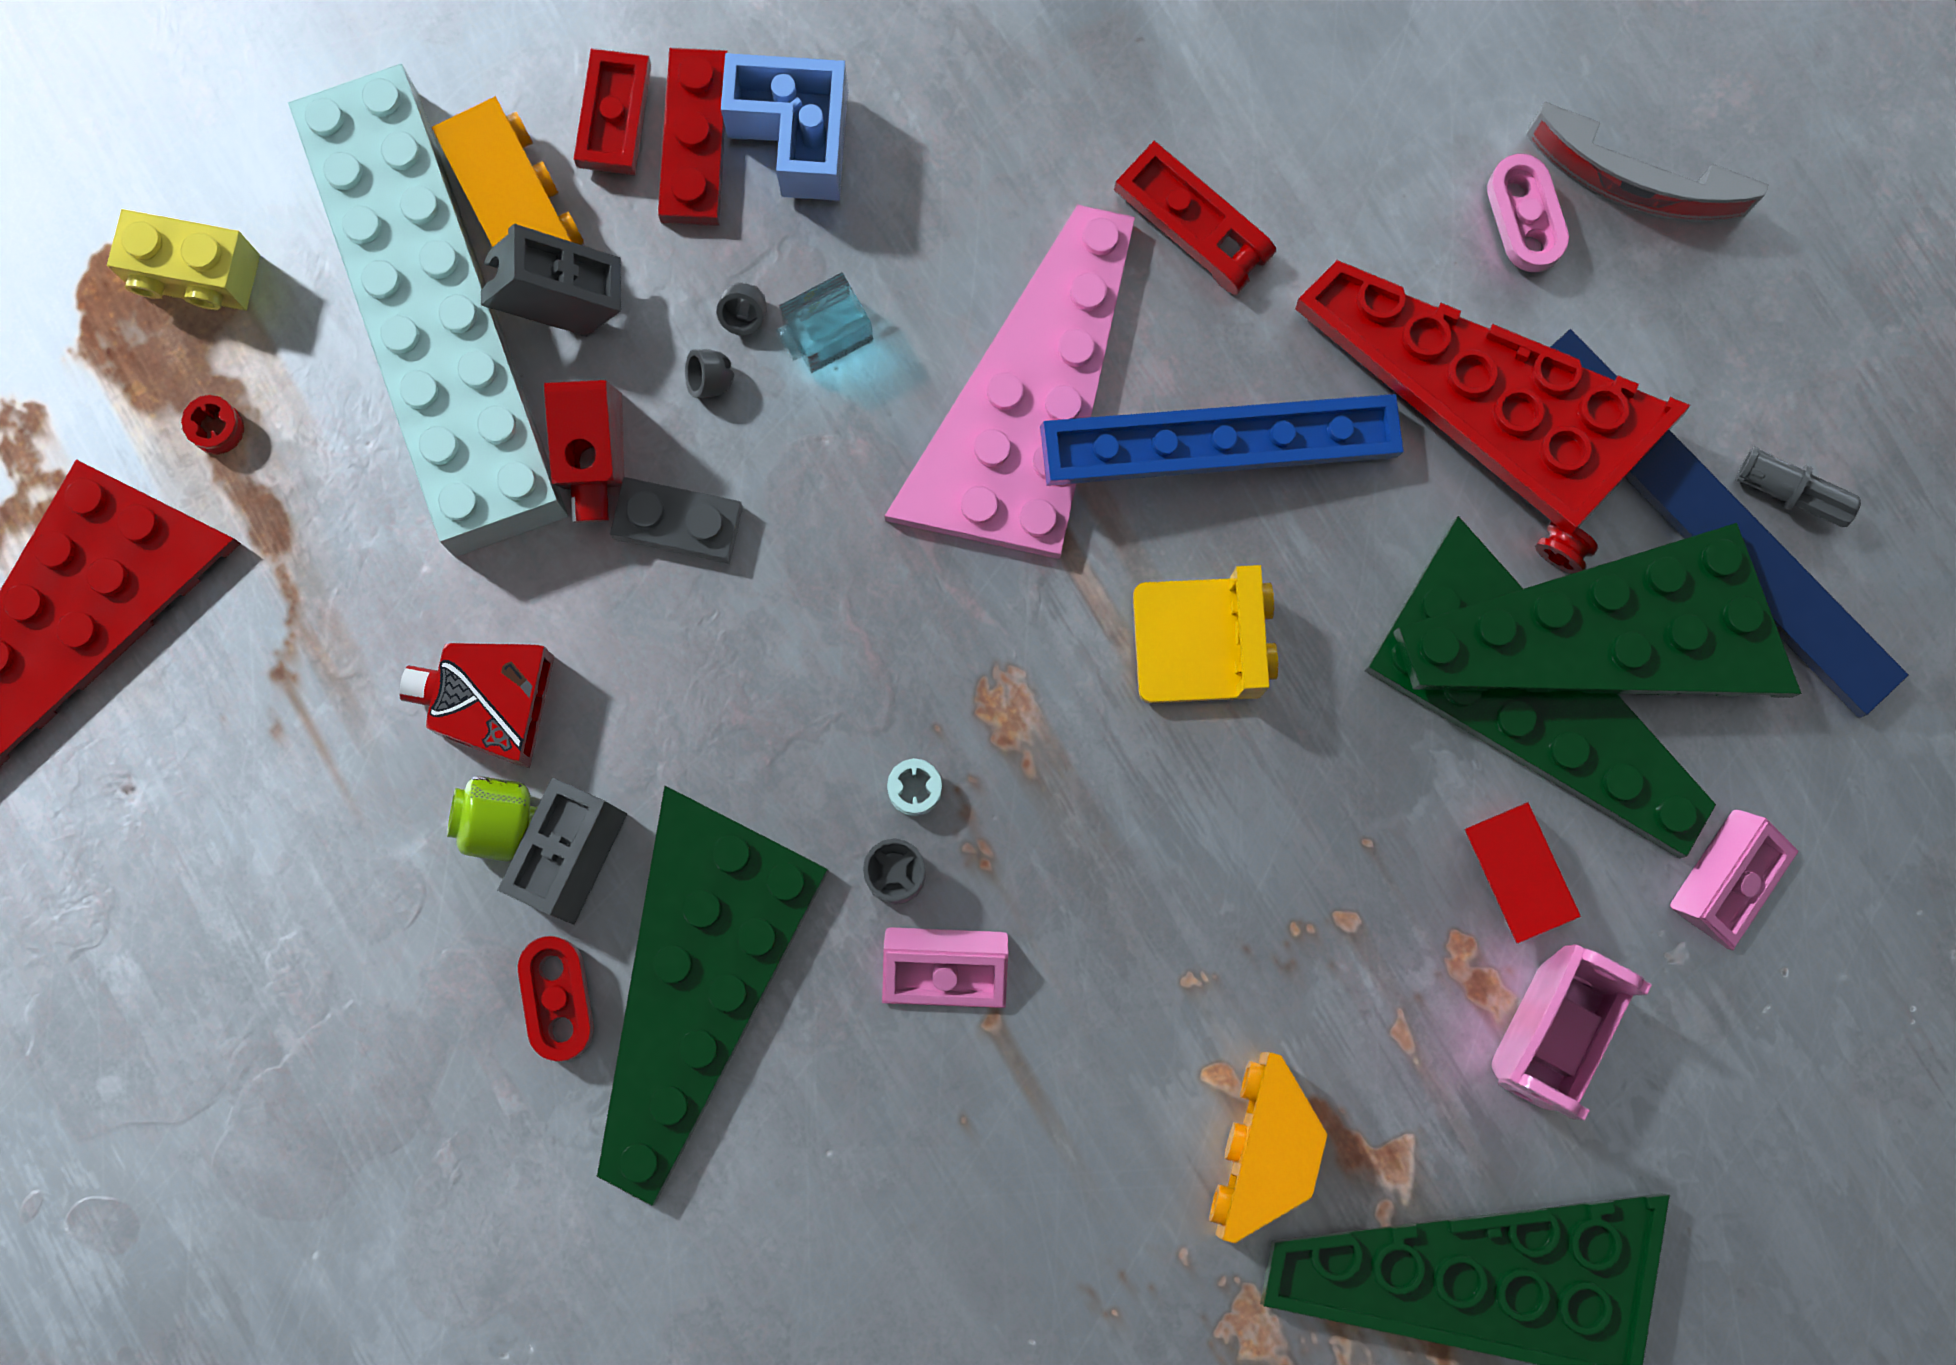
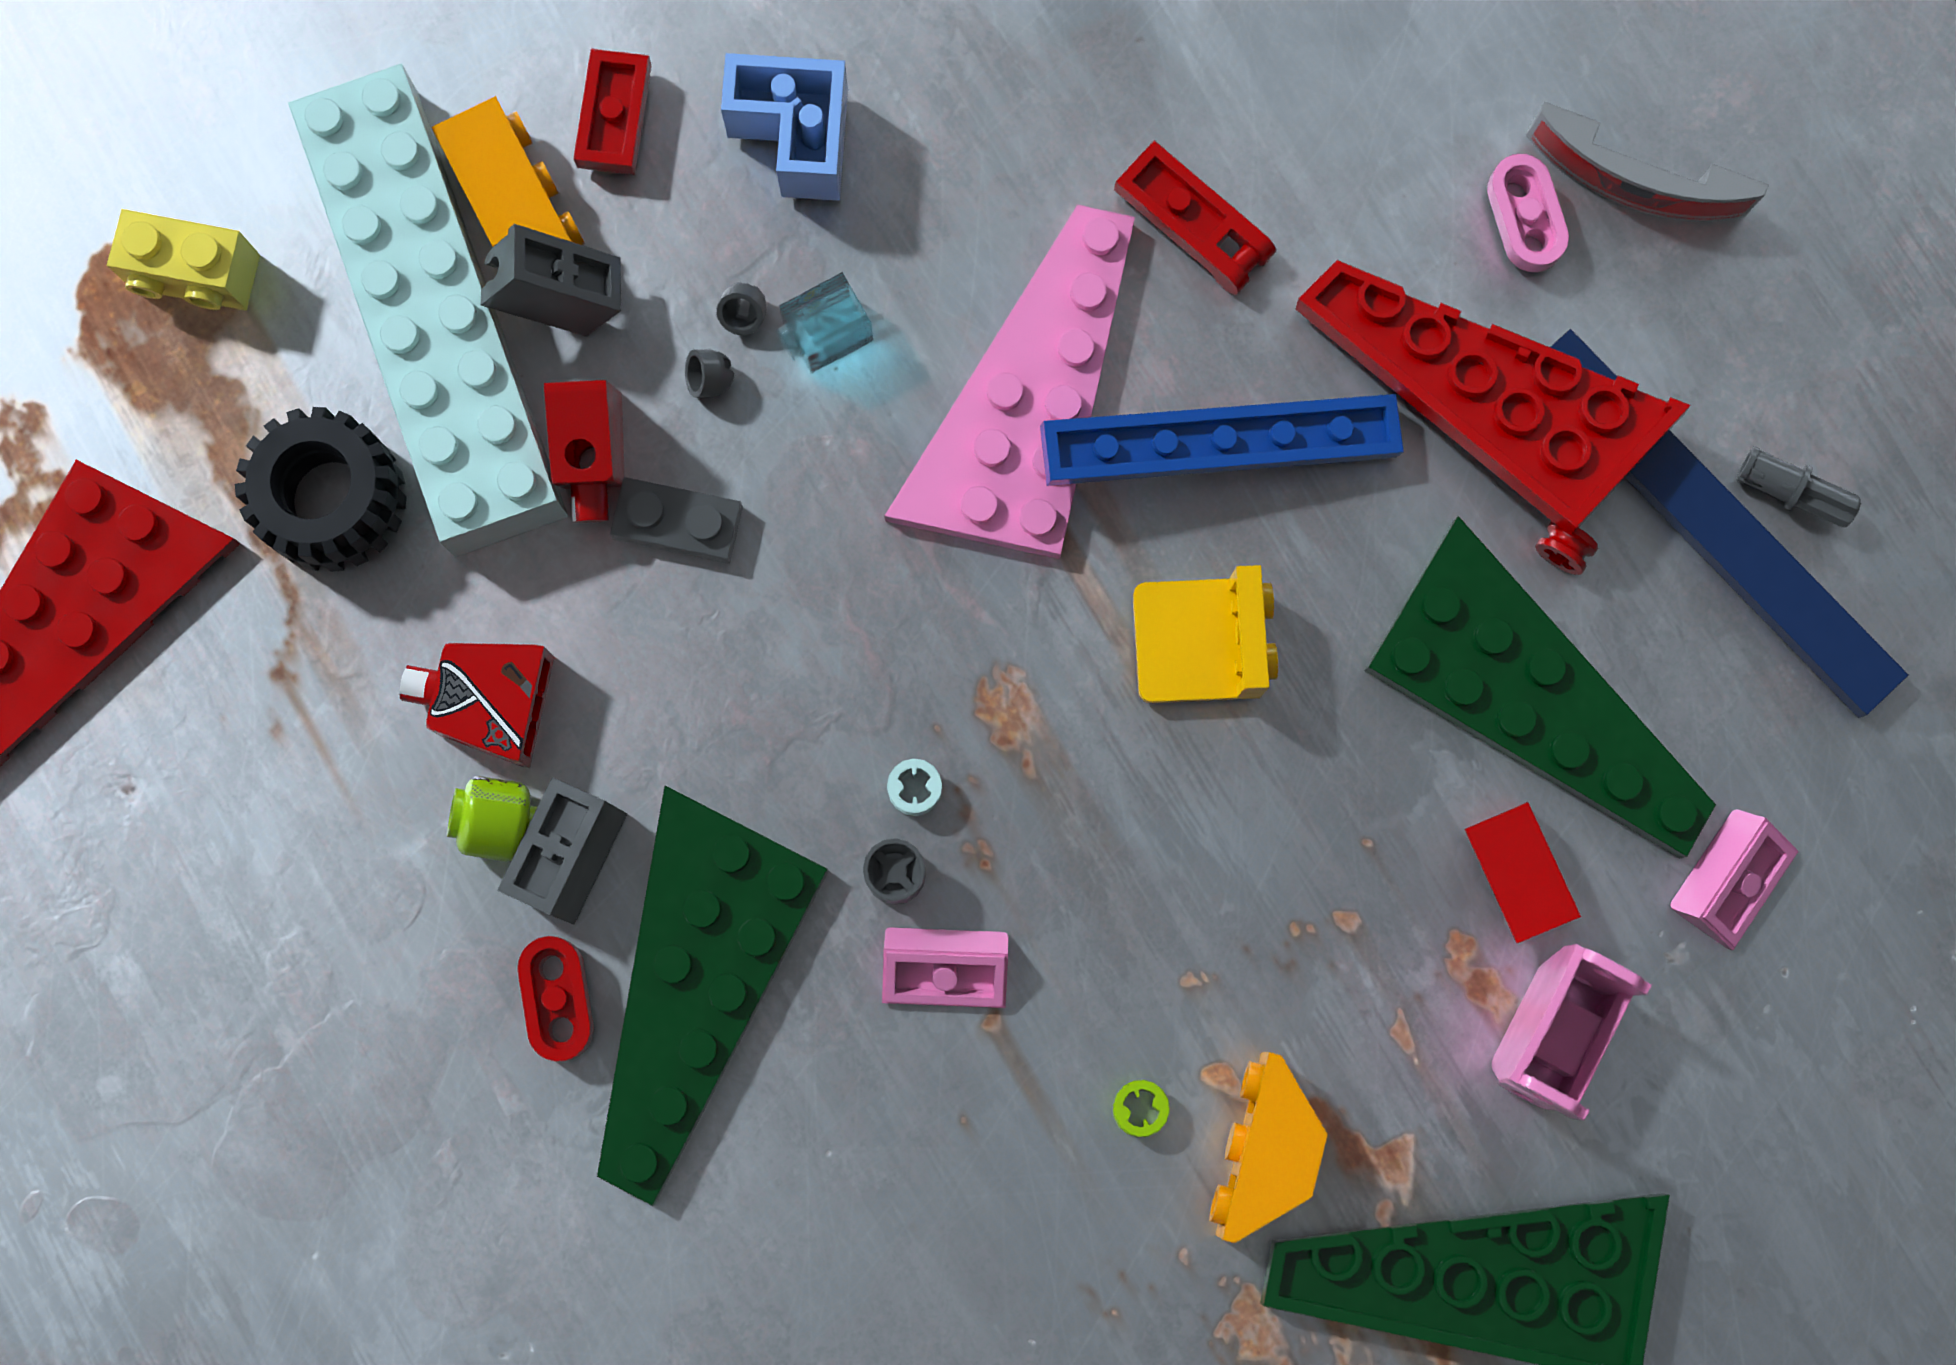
(206, 406): red bush -> none
(283, 461): none -> black tyre
(692, 138): red plate -> none
(1159, 1103): none -> lime bush
(1636, 625): dark green wing -> none

